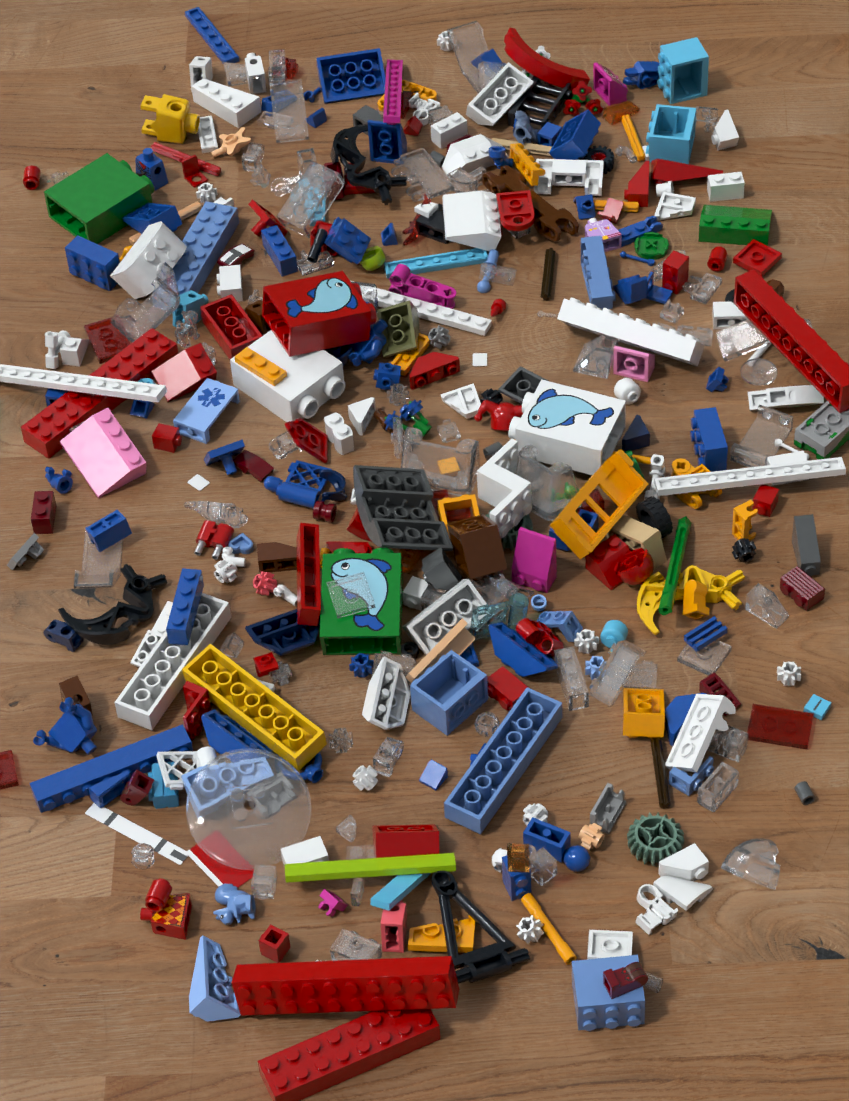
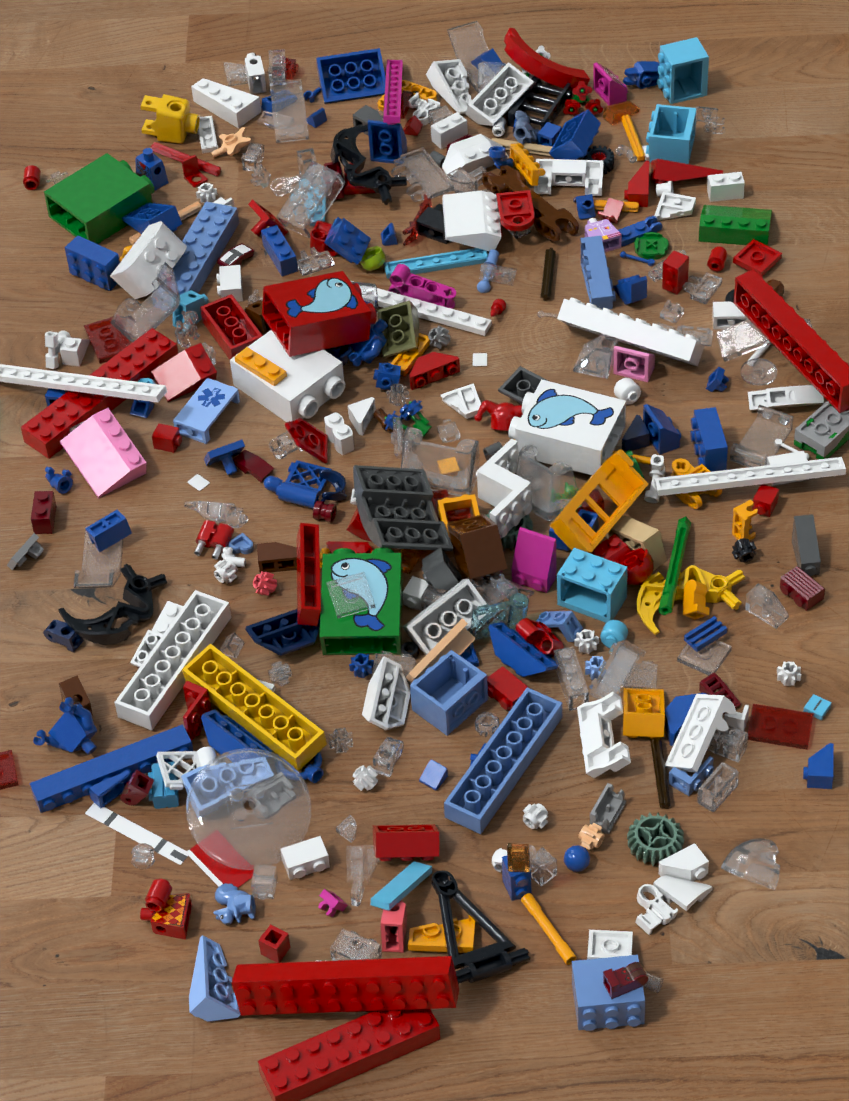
(185, 606): blue brick -> none
(200, 68): white torso -> none
(211, 35): blue tile -> none
(265, 664): red bracket -> none
(284, 592): white arm -> none
(317, 244): black piece -> none
(369, 867): lime tile -> none
(426, 209): white tile -> none
(444, 41): white gear -> none
(450, 82): none -> white wedge
(492, 395): black gear -> none
(498, 129): none -> white pin
(530, 929): white gear -> none
(538, 600): light blue hinge -> none
(548, 836): blue brick -> none
(592, 585): none -> medium azure container
(597, 735): none -> white bracket
(654, 514): black tyre -> none
(655, 292): blue bracket -> none
(661, 429): none -> blue slope
(725, 133): white slope -> none
(738, 720): none -> white panel
(804, 793): dark grey hinge -> none
(820, 768): none -> blue slope

